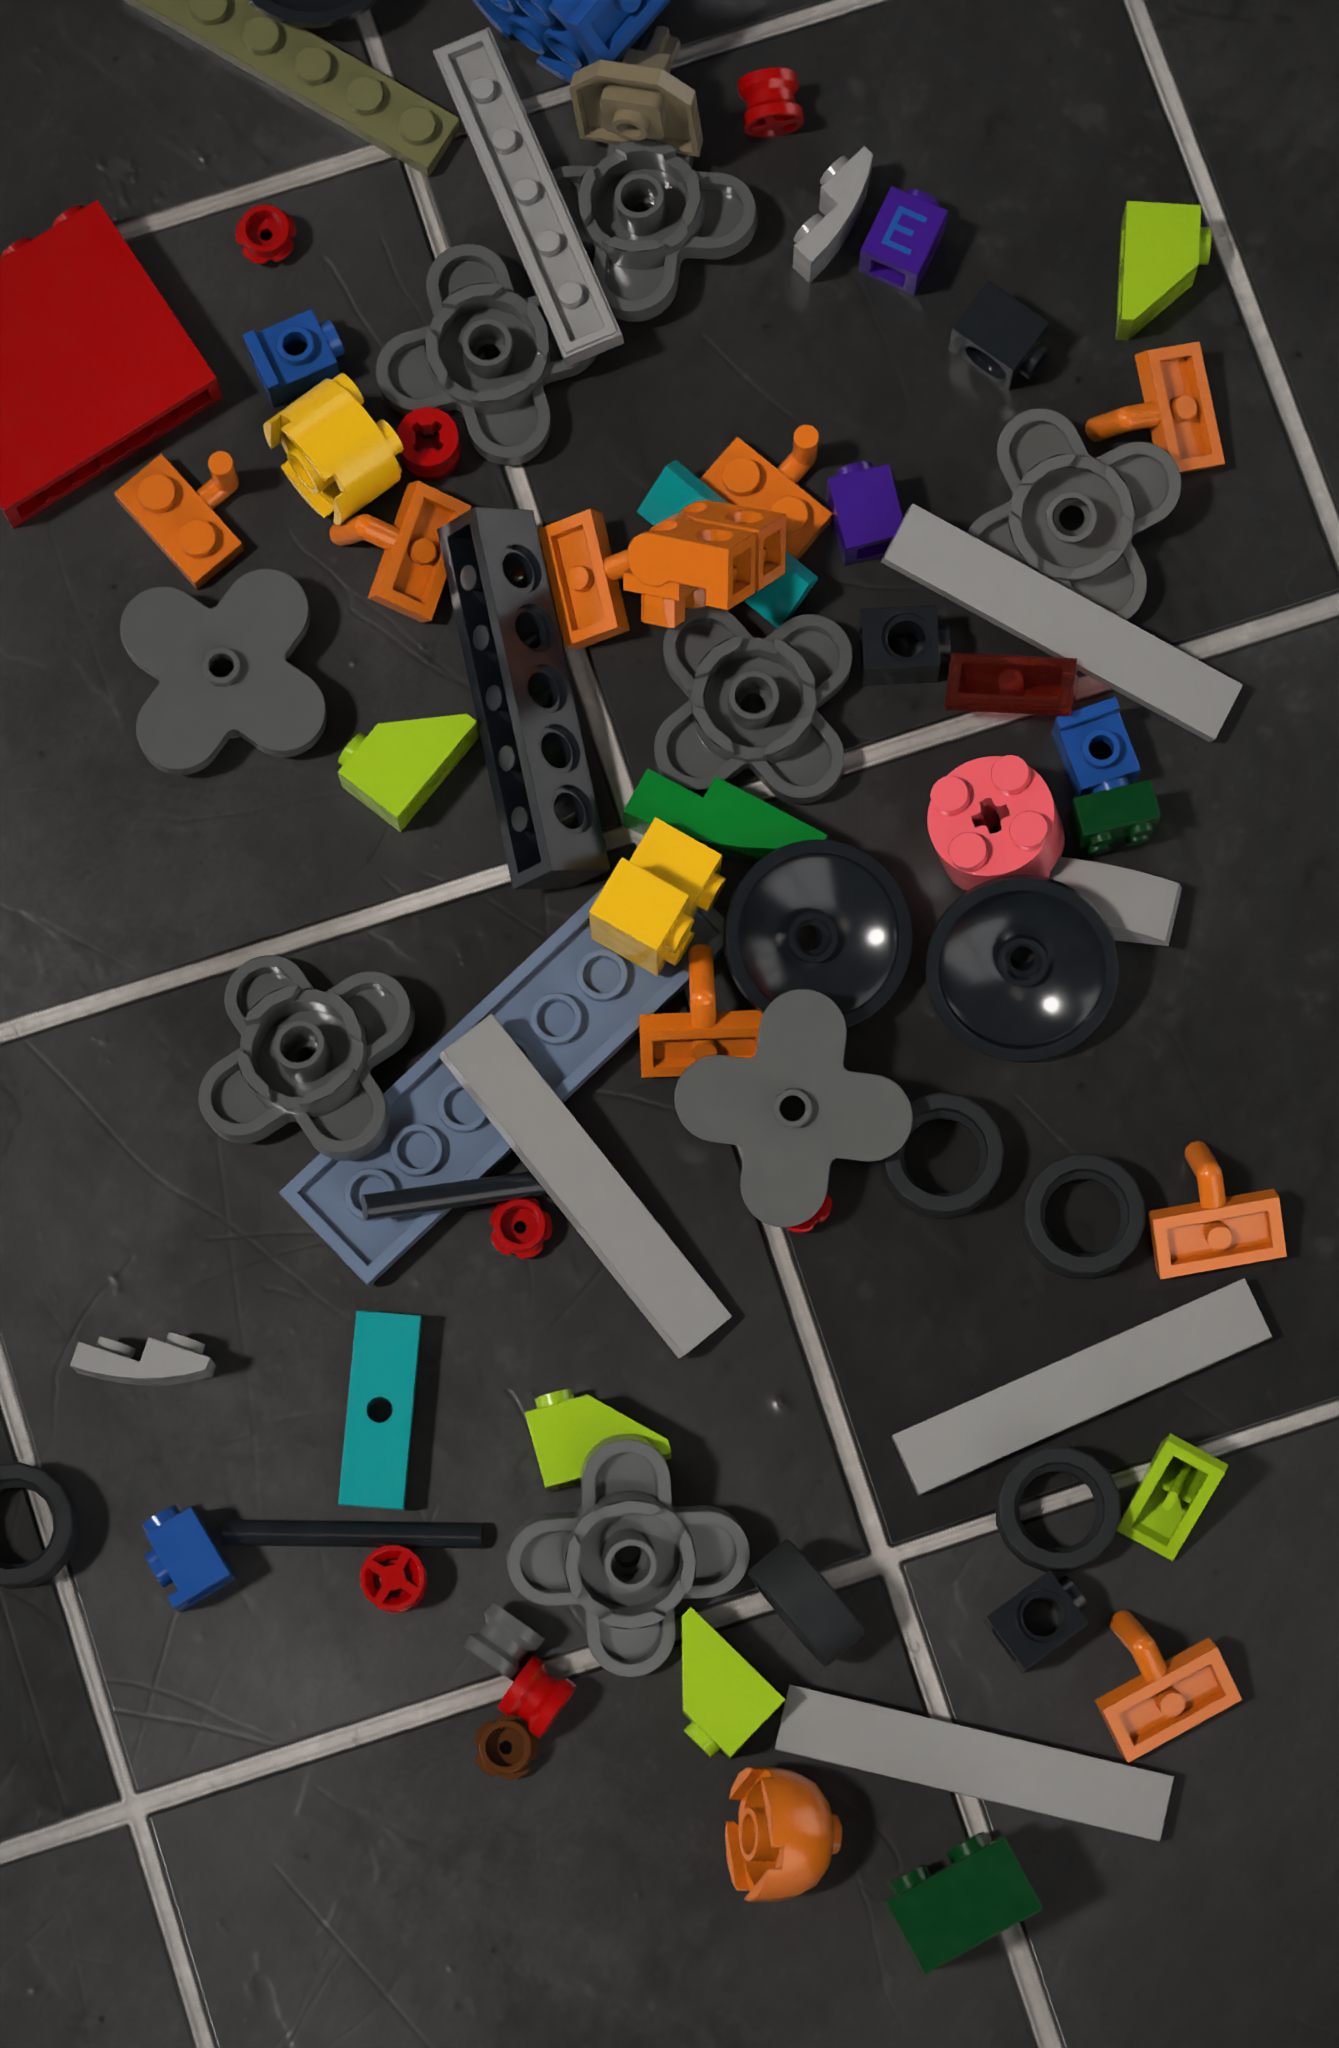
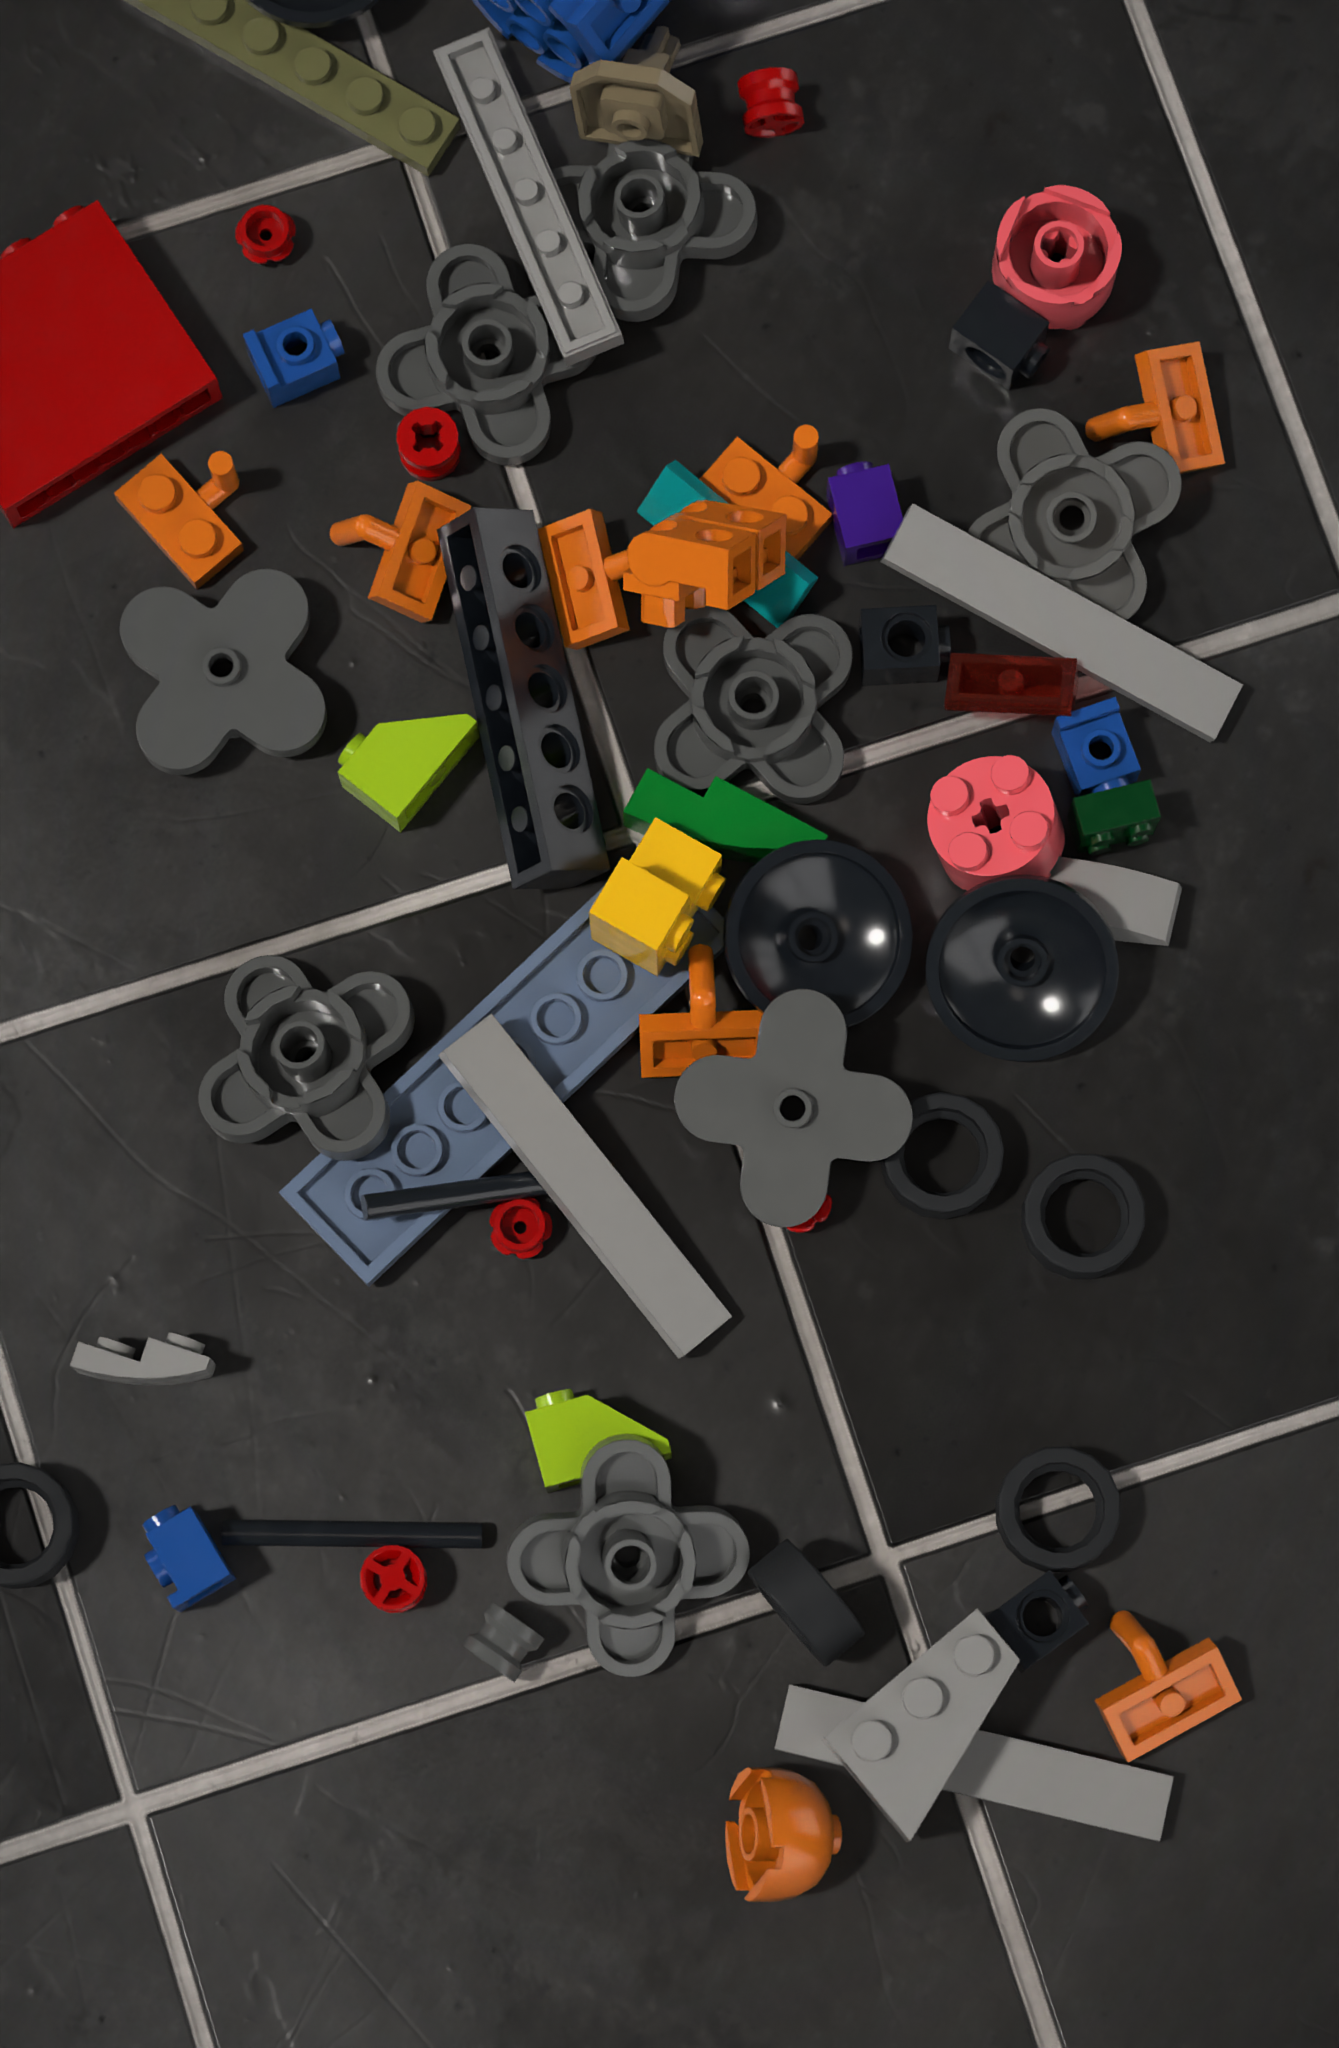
(335, 449): yellow brick -> none
(381, 1370): teal tile -> none
(488, 1741): reddish brown plate -> none
(537, 1696): red wheel -> none
(721, 1690): lime slope -> none
(840, 201): light grey slope -> none
(903, 239): dark purple brick -> none
(923, 1720): none -> light grey wedge
(960, 1903): dark green brick -> none
(1064, 223): none -> coral brick
(1081, 1387): light grey tile -> none
(1157, 260): lime slope -> none
(1171, 1496): lime slope -> none
(1218, 1228): orange plate -> none

